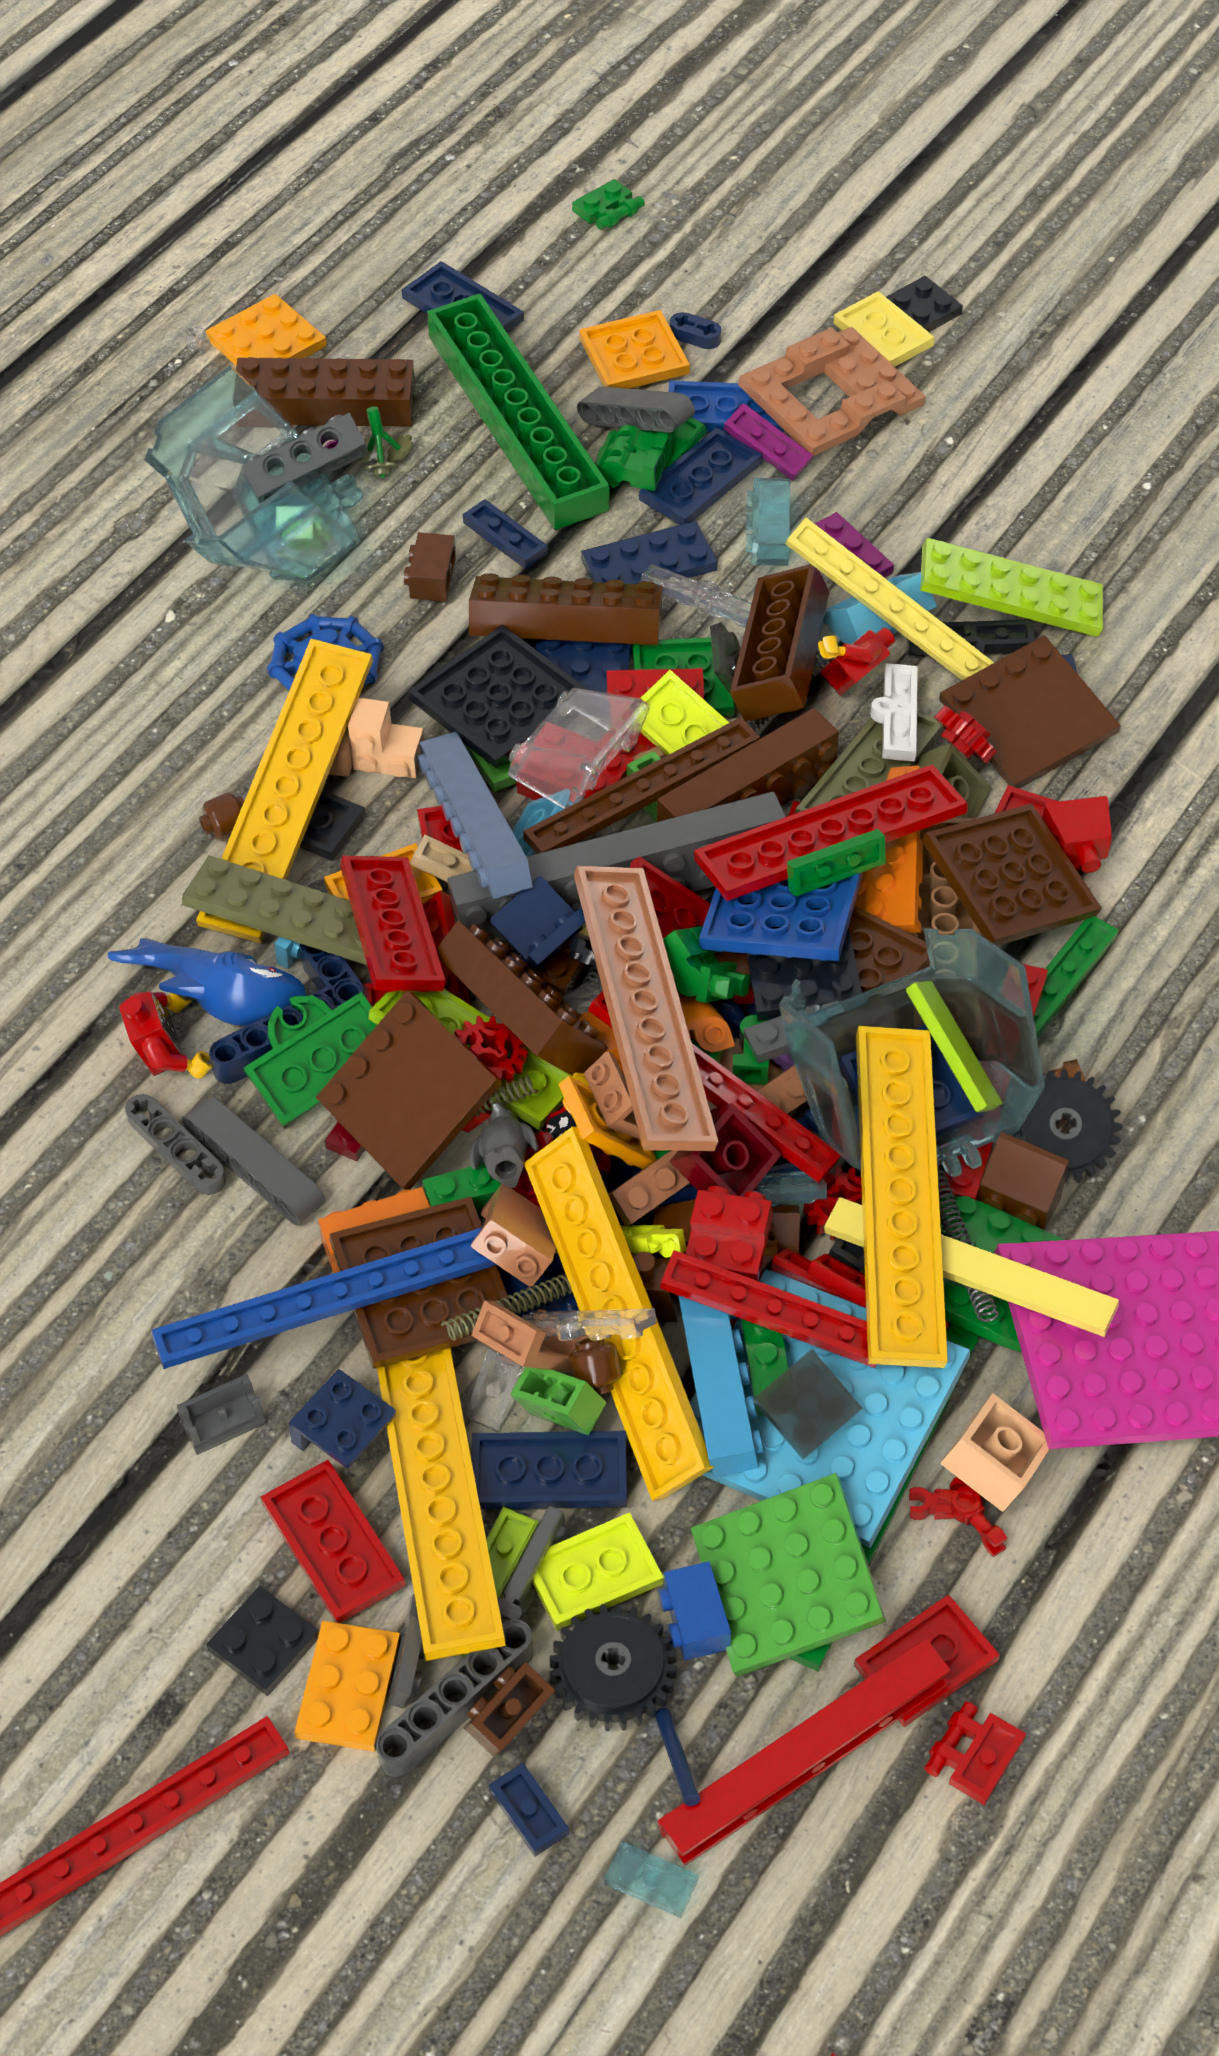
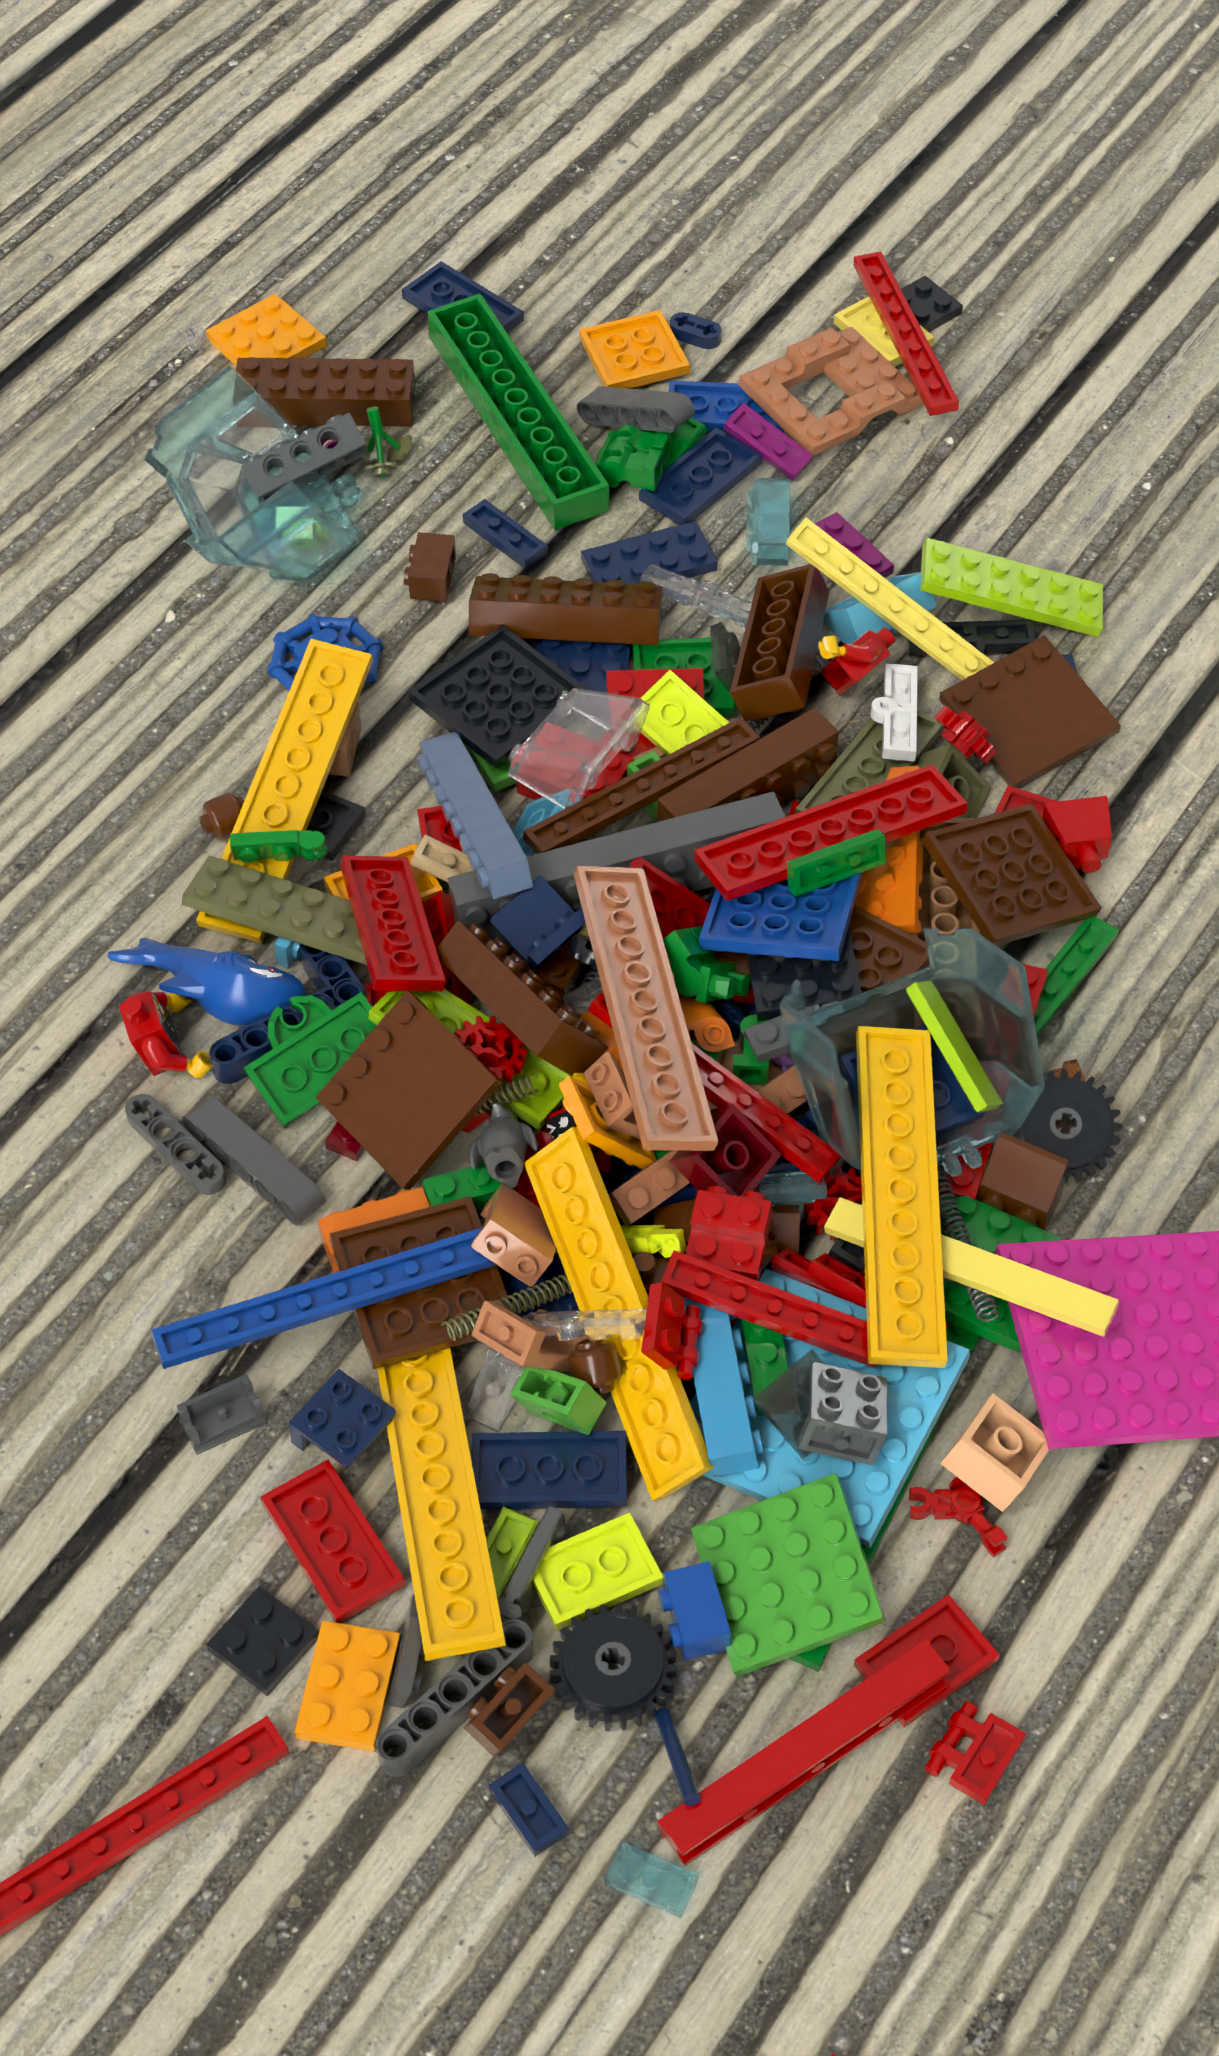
(278, 845): none -> green hinge
(380, 745): light nougat brick -> none
(607, 205): green plate -> none
(663, 1329): none -> red plate
(845, 1414): none -> dark grey bracket
(906, 334): none -> red plate

